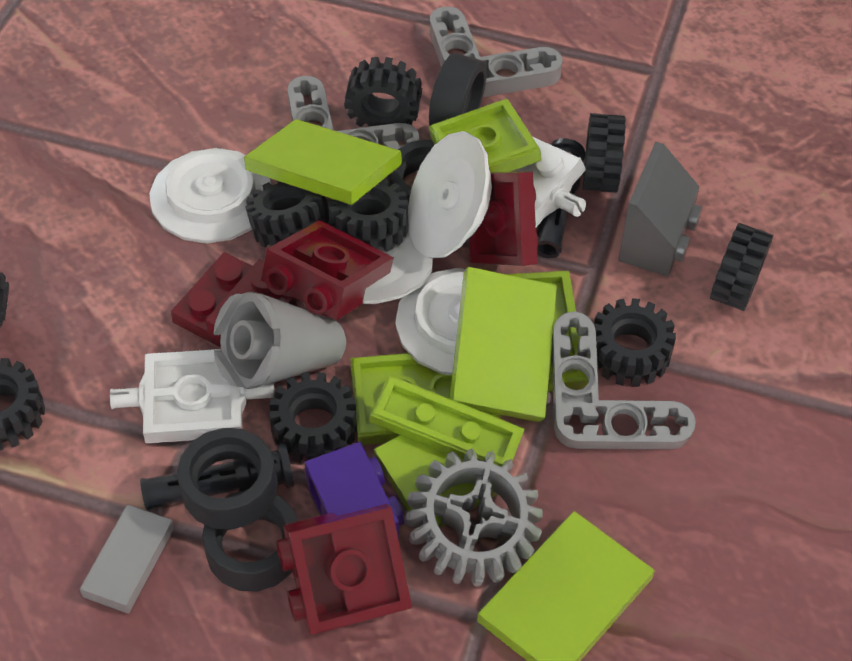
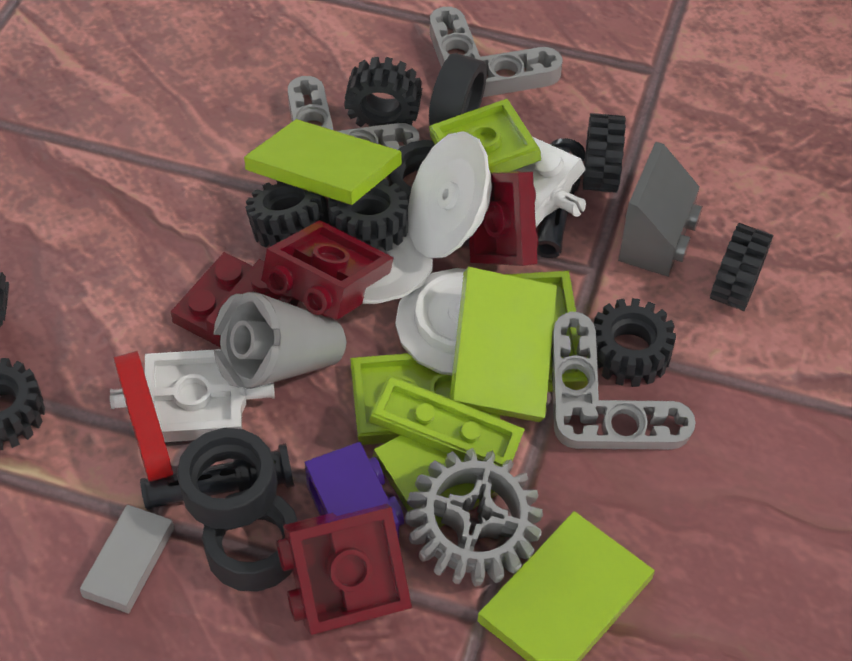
(143, 416): none -> red beam
(205, 195): white piece -> none
(313, 395): black tyre -> none

